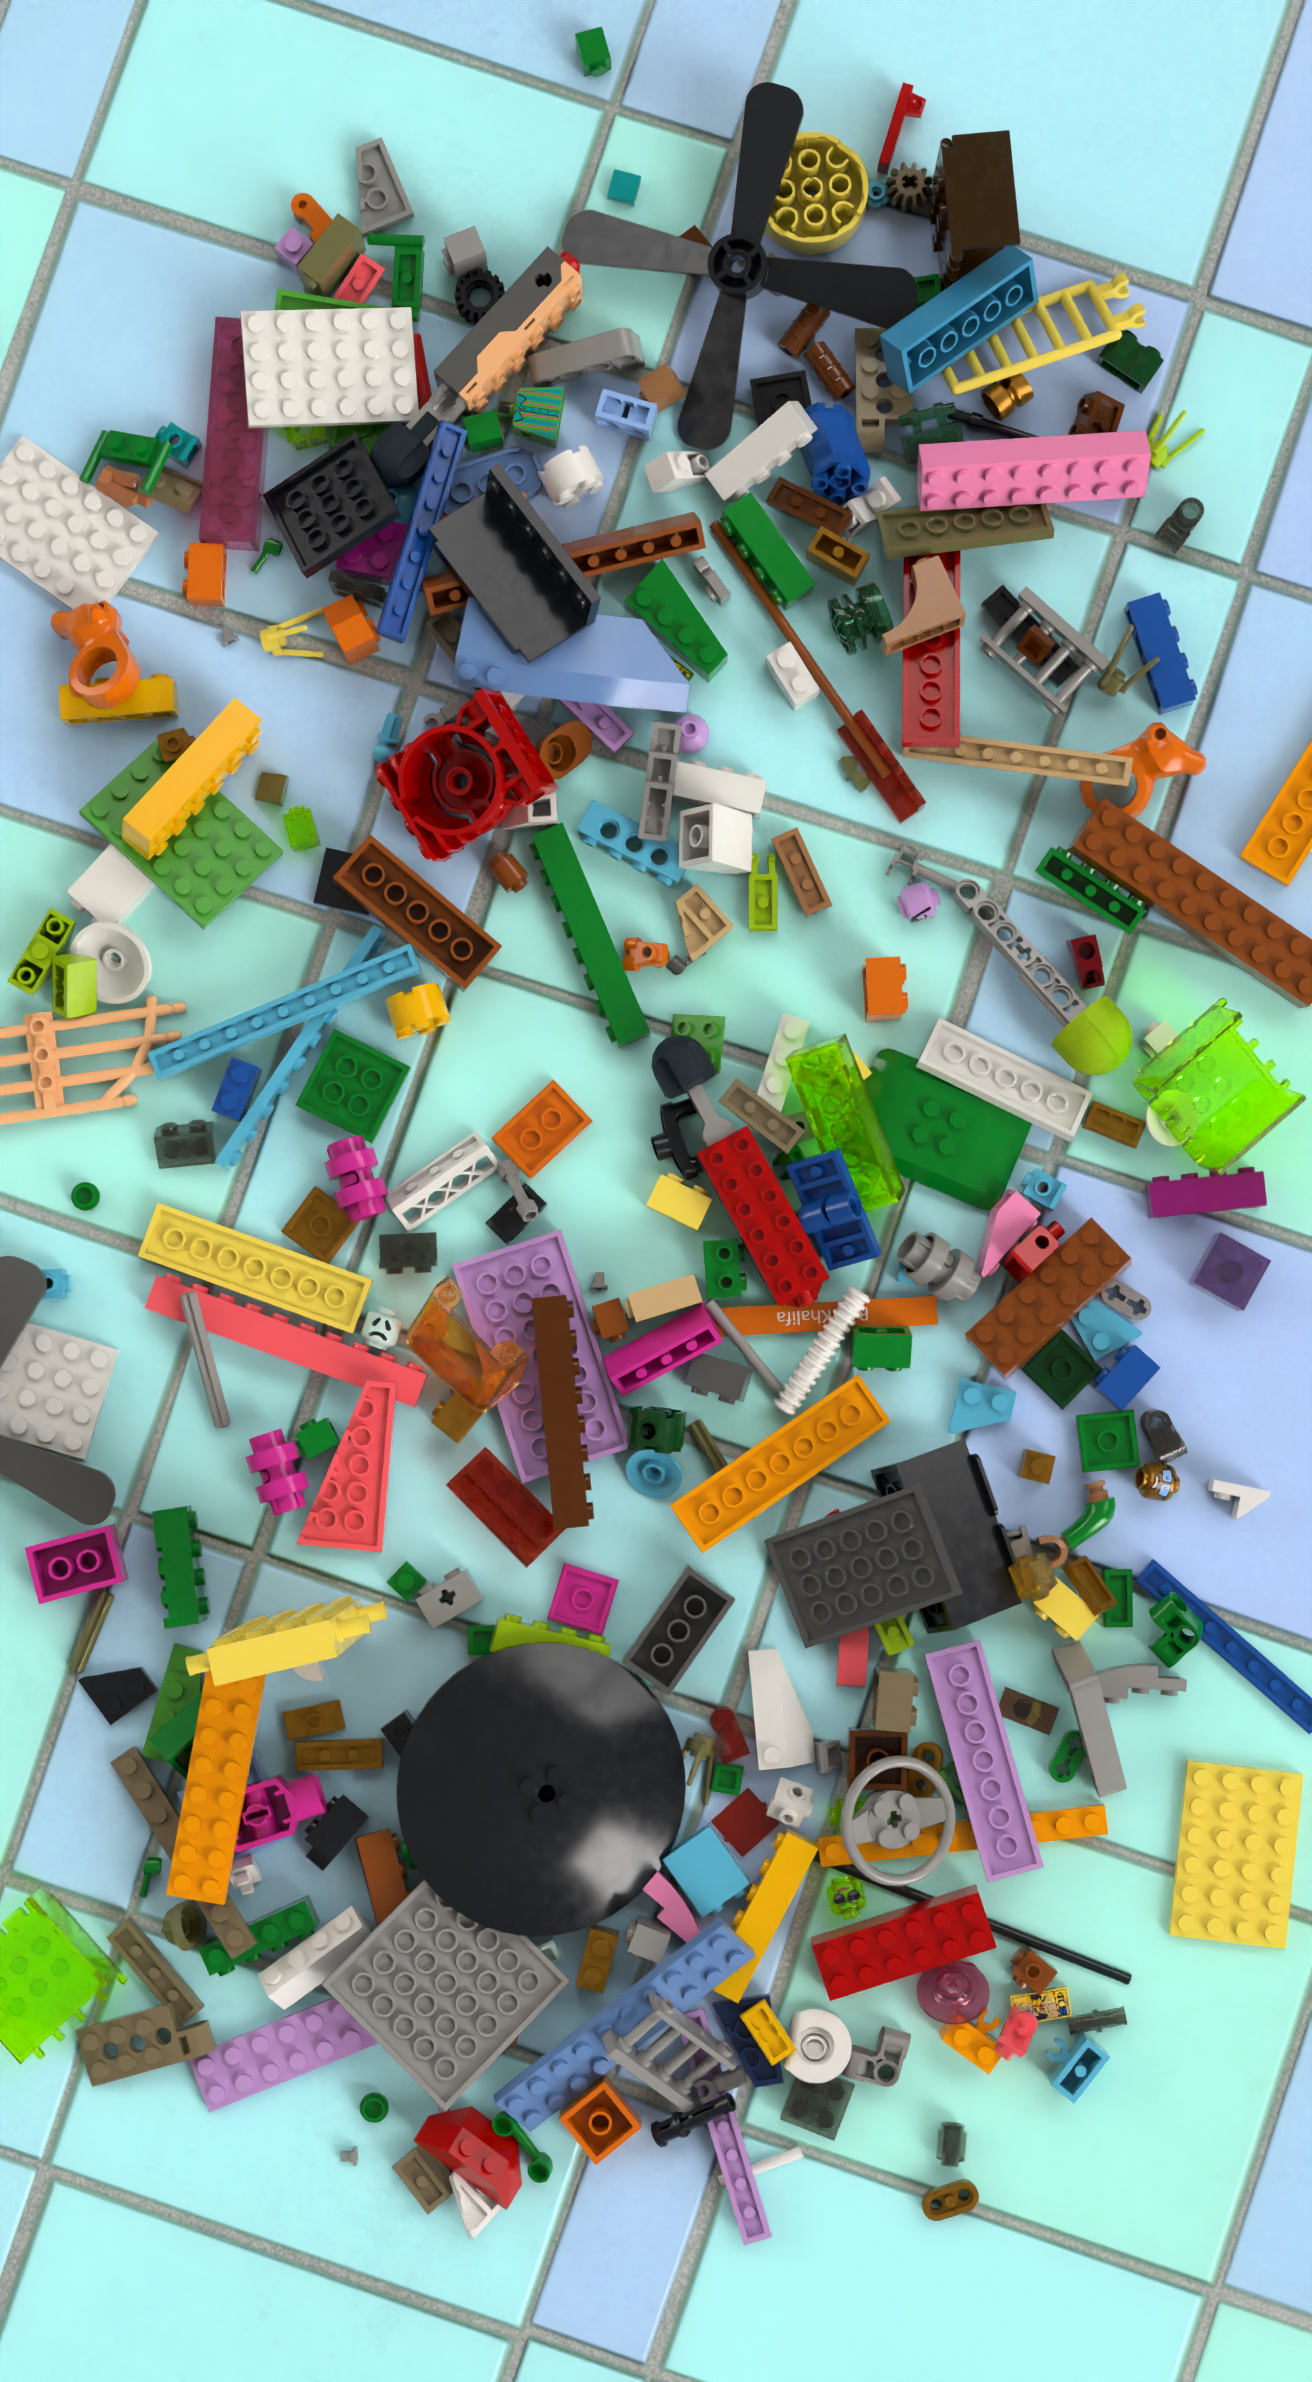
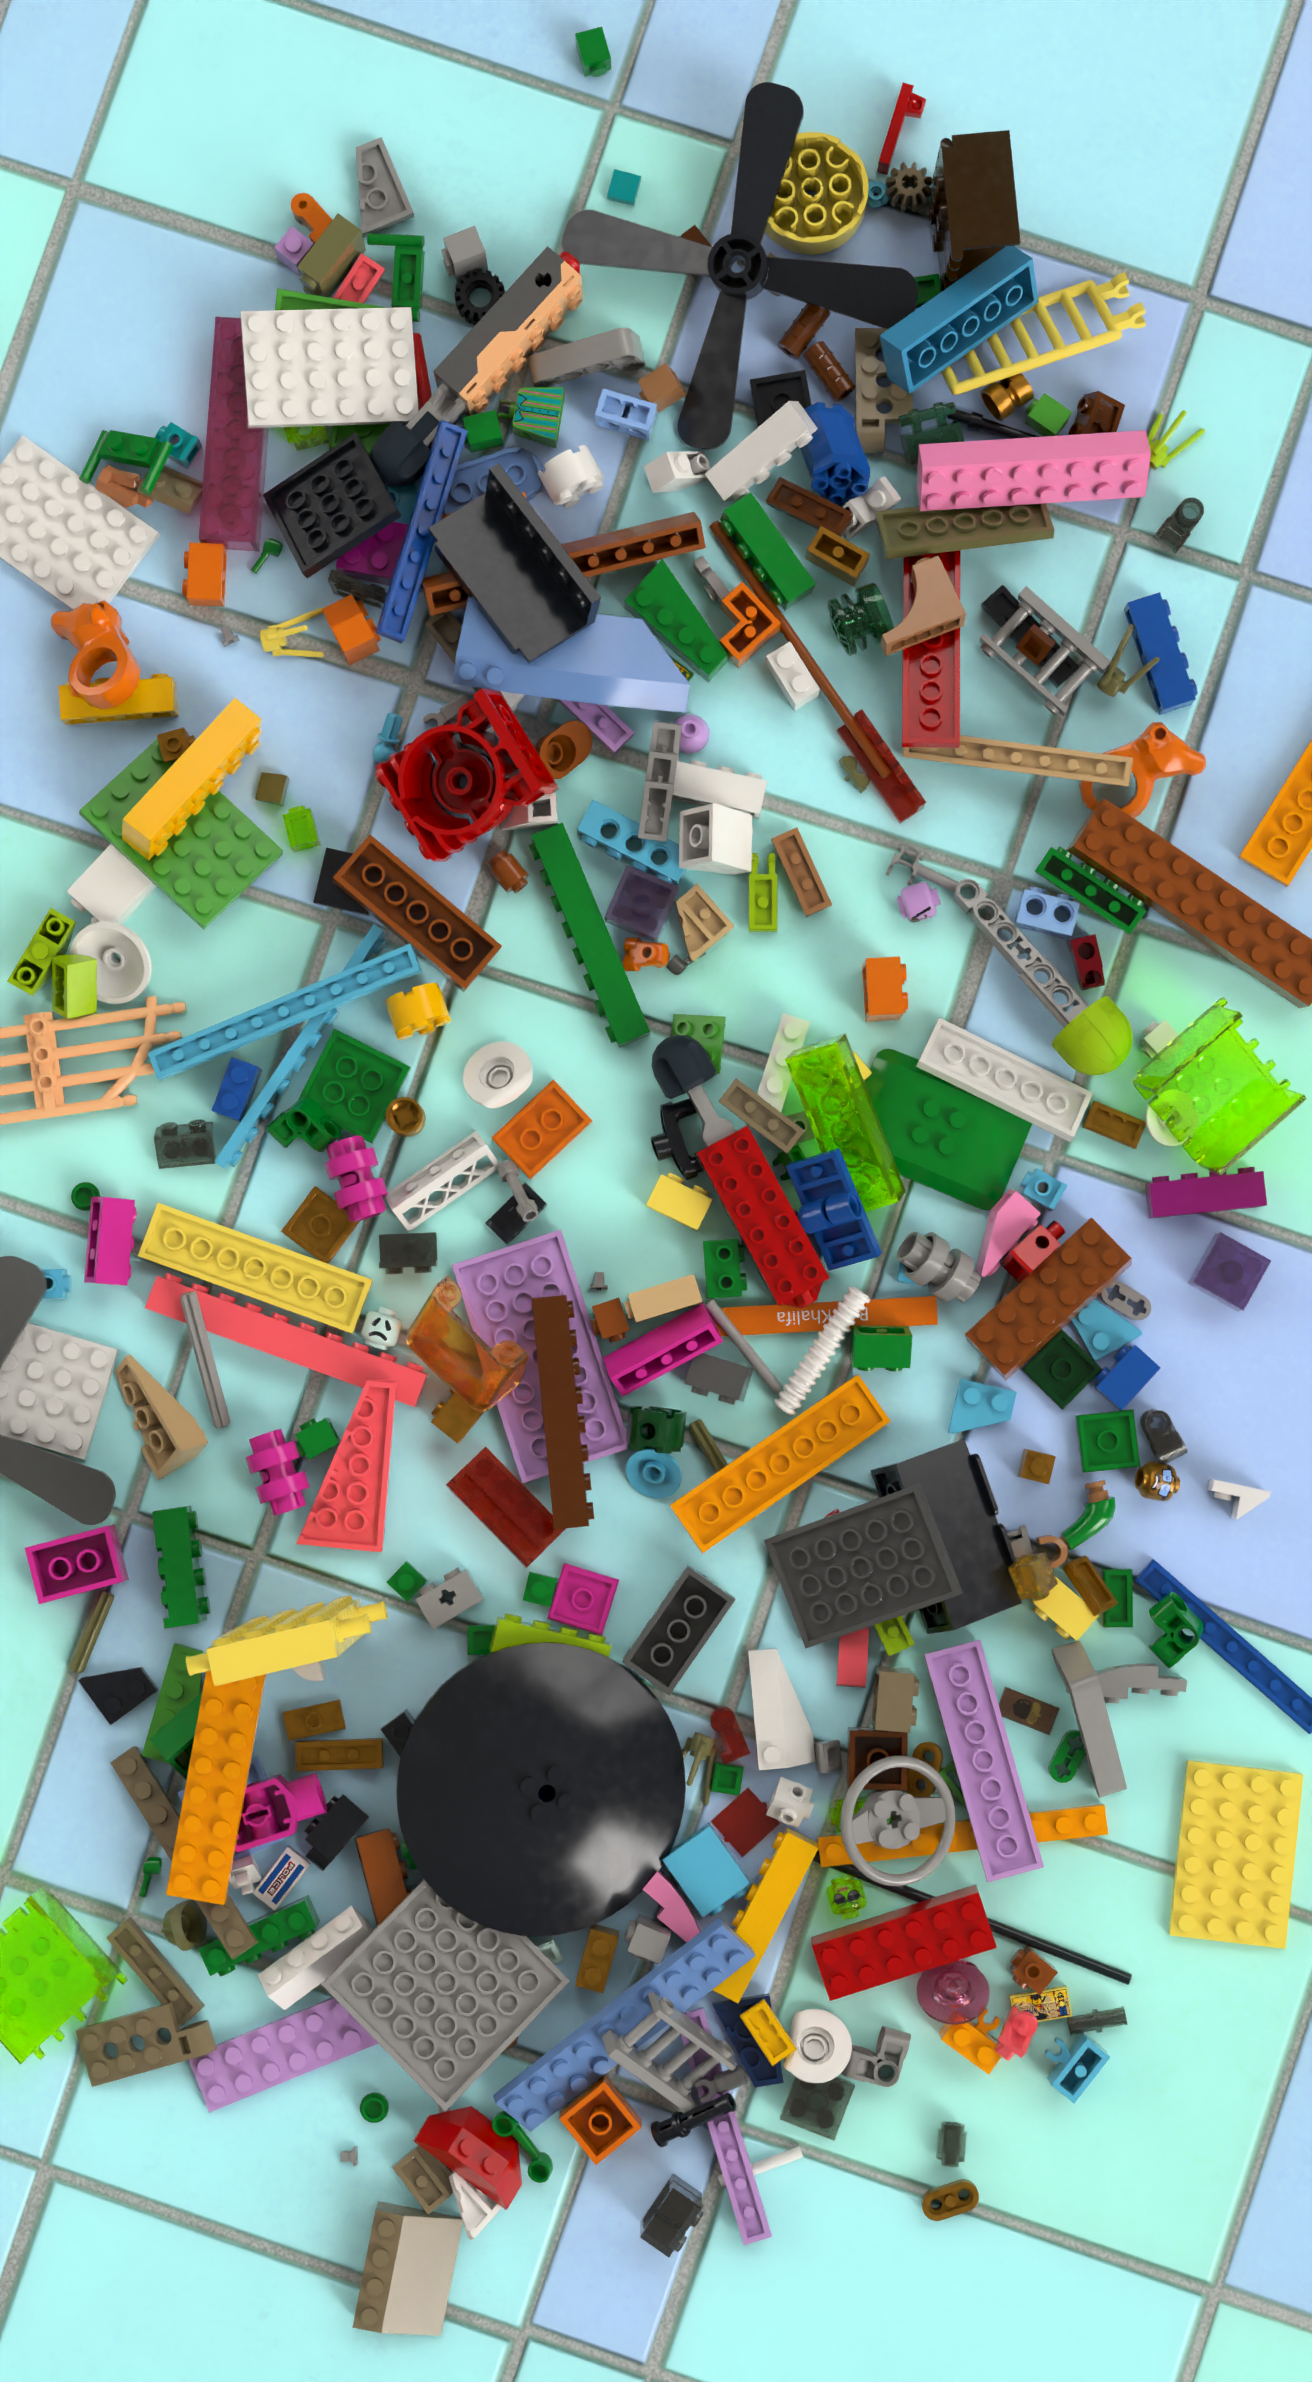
(110, 1241): none -> dark pink brick
(166, 1426): none -> tan wedge
(281, 1878): none -> tile
(314, 1128): none -> green piece
(405, 1117): none -> pearl gold wheel
(407, 2271): none -> slope
(497, 1074): none -> white hat
(539, 1589): none -> green plate
(641, 904): none -> clear purple brick
(671, 2216): none -> clear smoke piece
(753, 624): none -> orange brick
(1045, 921): none -> light blue brick
(1047, 416): none -> bright green brick
(1130, 361): dark green brick -> none

